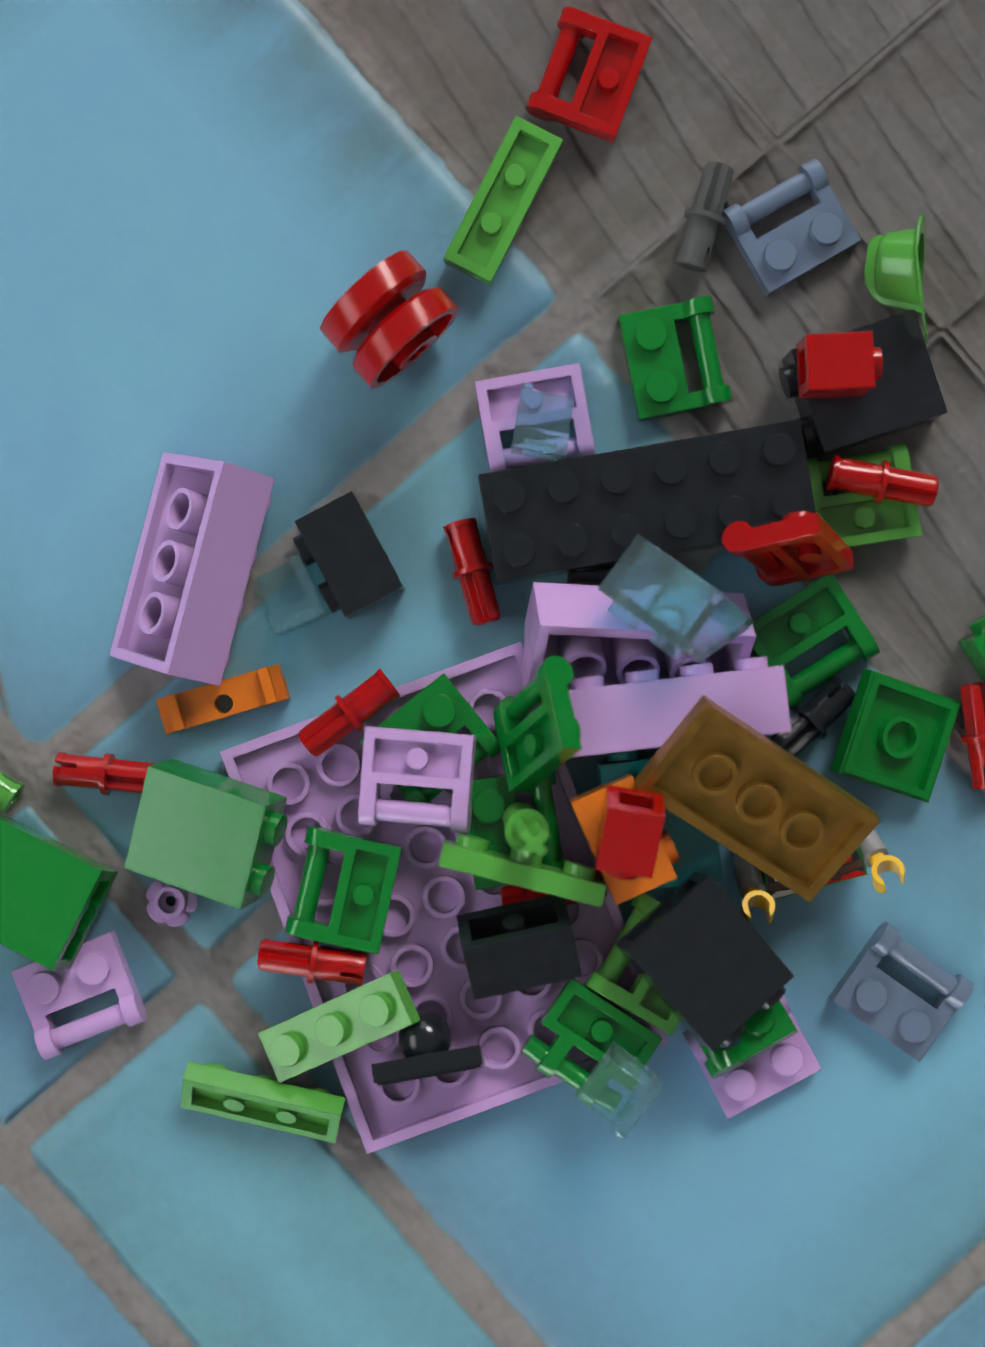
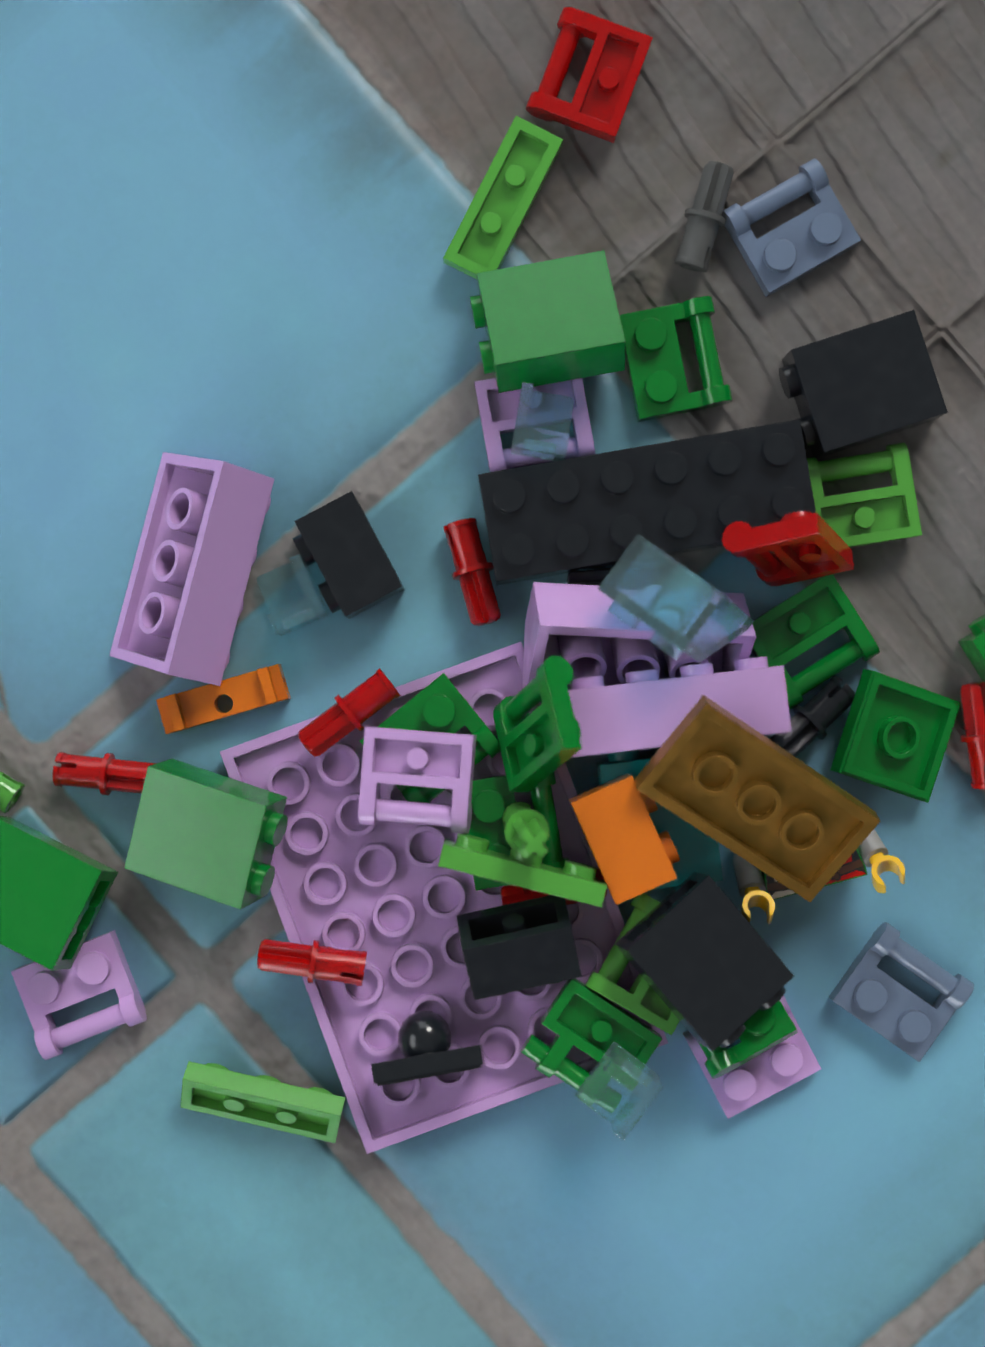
(162, 912): lavender plate -> none
(339, 1026): bright green plate -> none
(361, 892): green plate -> none
(388, 318): red wheel -> none
(549, 321): none -> green brick
(629, 833): red brick -> none
(837, 364): red brick -> none
(882, 481): red axle -> none
(897, 269): bright green piece -> none

